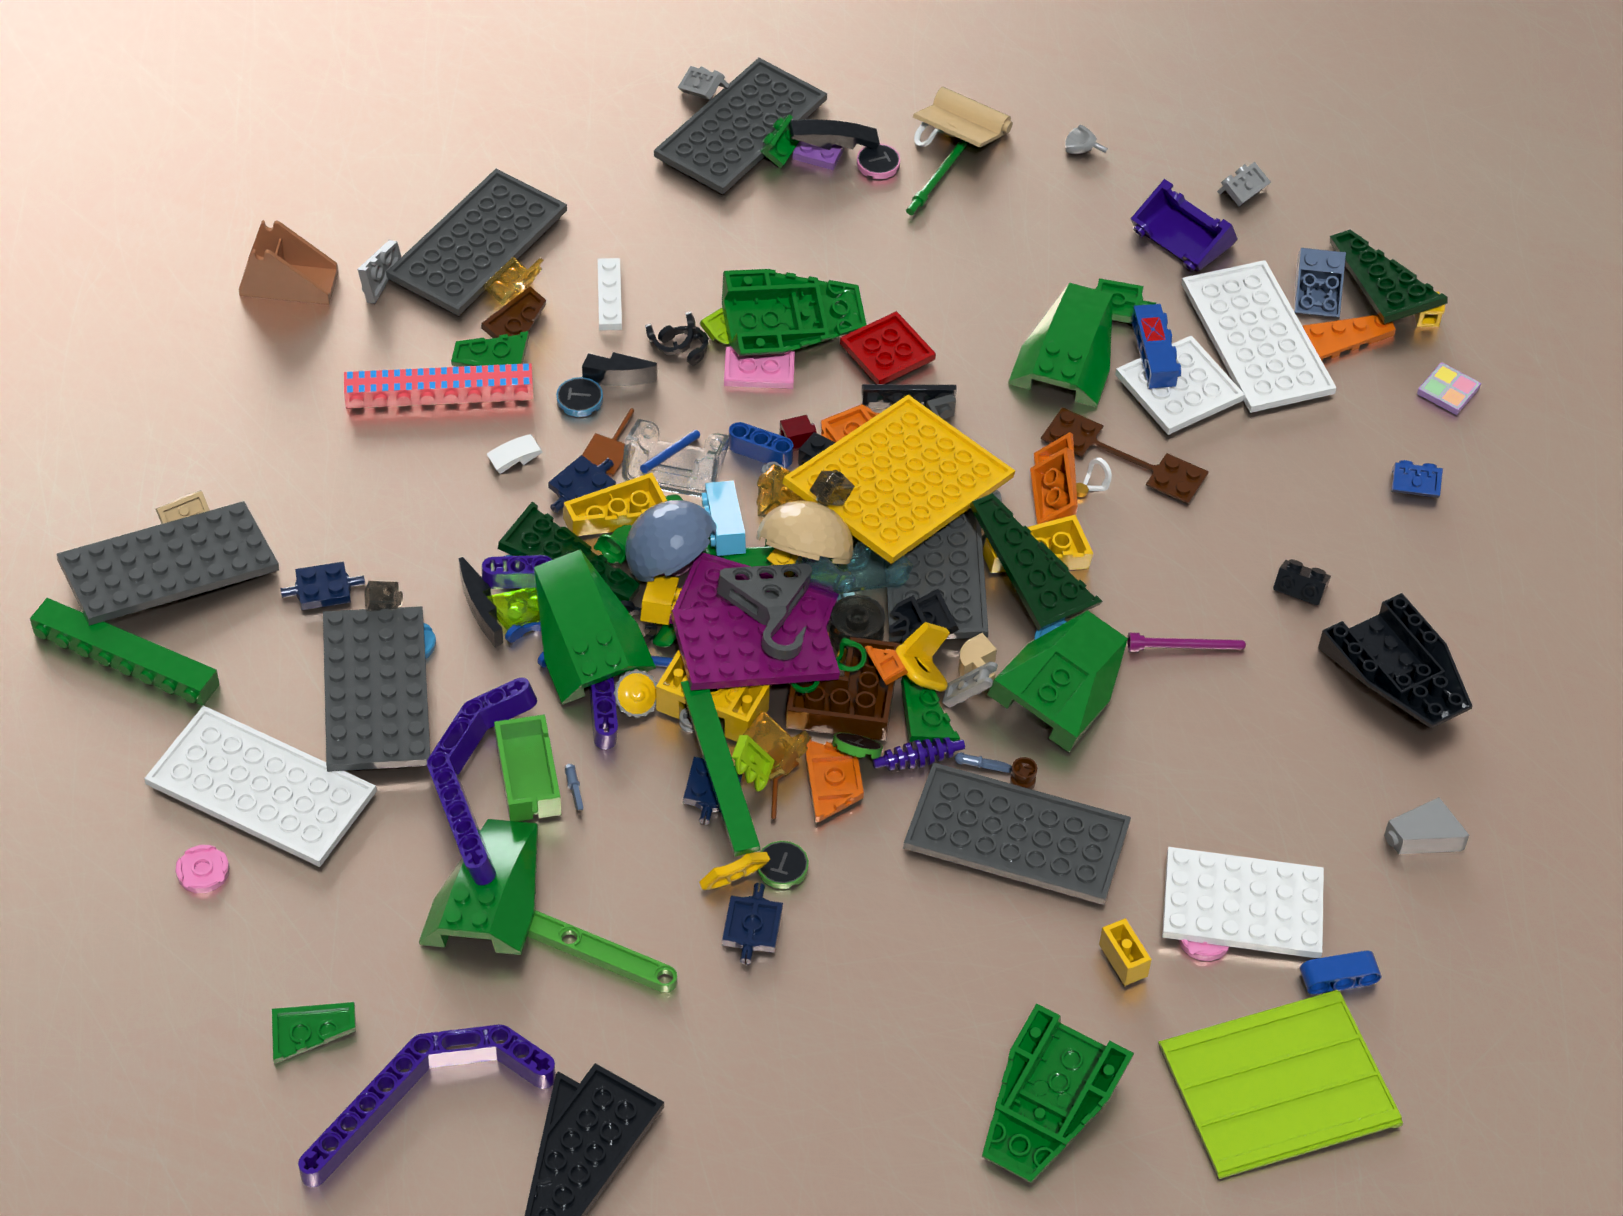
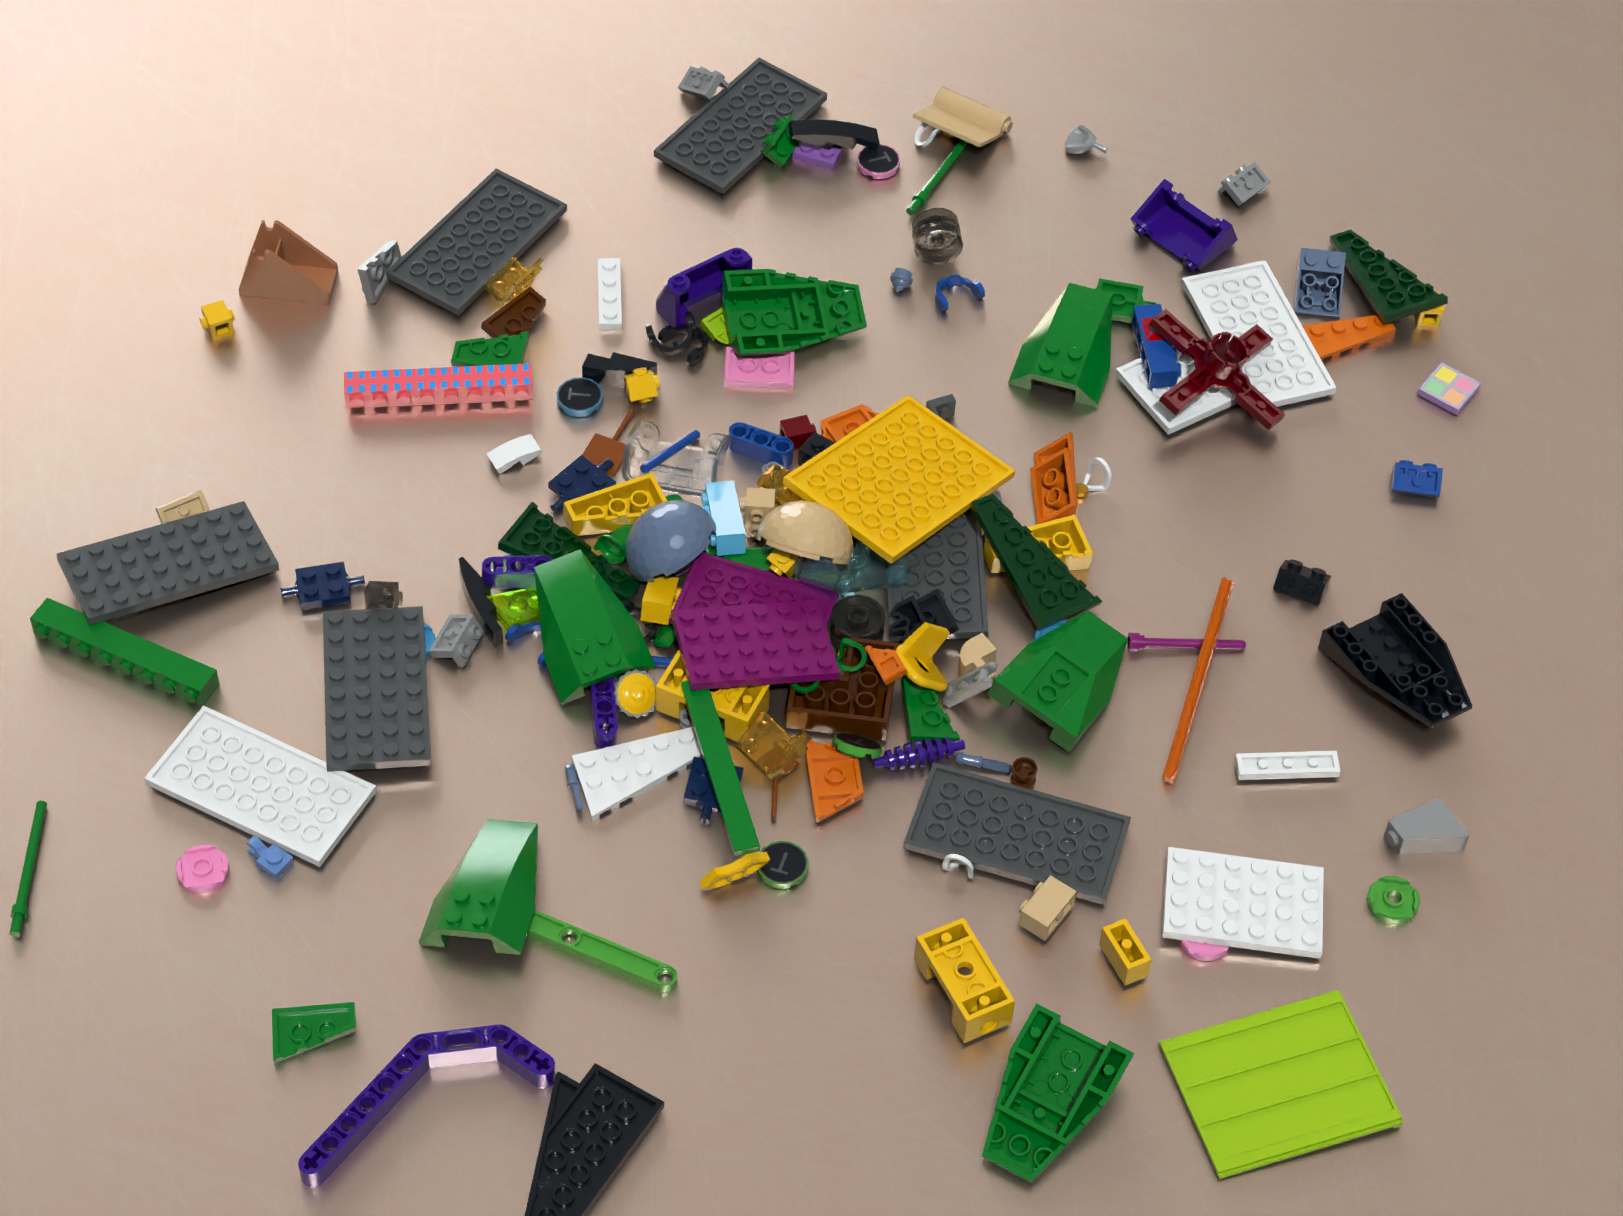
(20, 910): none -> green bar
(217, 320): none -> yellow brick
(270, 860): none -> medium blue plate
(452, 754): dark purple beam -> none
(457, 639): none -> light grey bracket
(527, 768): bright green piece -> none
(632, 768): none -> white wing
(641, 385): none -> yellow brick
(698, 284): none -> dark purple windscreen
(752, 762): lime plate -> none
(752, 924): dark blue plate -> none
(756, 506): none -> tan brick
(768, 607): dark grey piece -> none
(832, 488): clear smoke brick -> none
(887, 348): red plate -> none
(888, 394): black fence -> none
(901, 279): none -> sand blue plate
(936, 236): none -> clear smoke wheel
(947, 866): none -> white piece
(976, 288): none -> blue piece
(978, 999): none -> yellow plate
(1047, 907): none -> tan brick
(1170, 476): reddish brown hinge -> none
(1197, 681): none -> orange axle
(1209, 360): none -> dark red piece
(1287, 765): none -> white plate
(1340, 972): blue beam -> none
(1393, 912): none -> bright green tile

